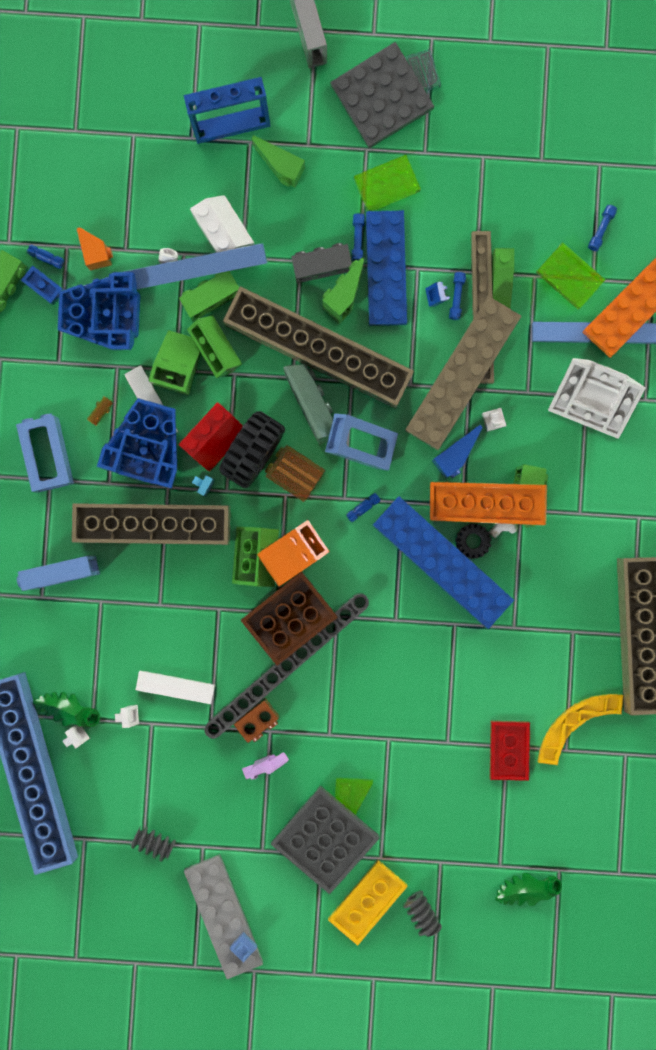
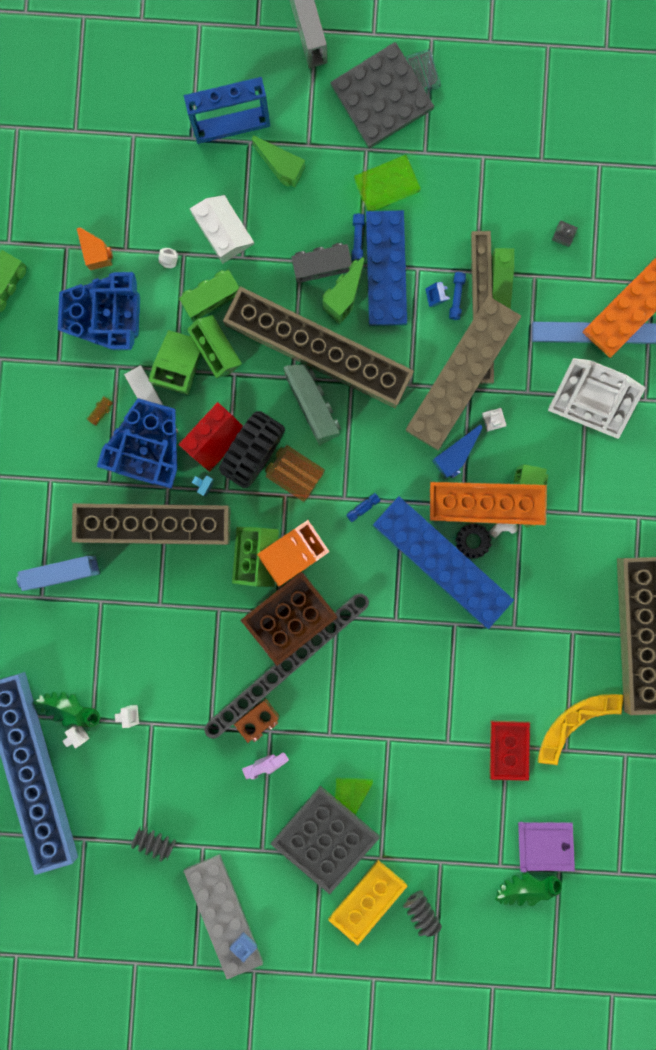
(42, 285): blue plate -> none
(45, 256): blue axle -> none
(60, 456): medium blue piece -> none
(175, 687): white tile -> none
(200, 266): medium blue tile -> none
(338, 437): medium blue piece -> none
(544, 846): none -> medium lavender container
(564, 233): none -> dark grey tile
(570, 276): clear neon green plate -> none
(608, 214): blue bar -> none

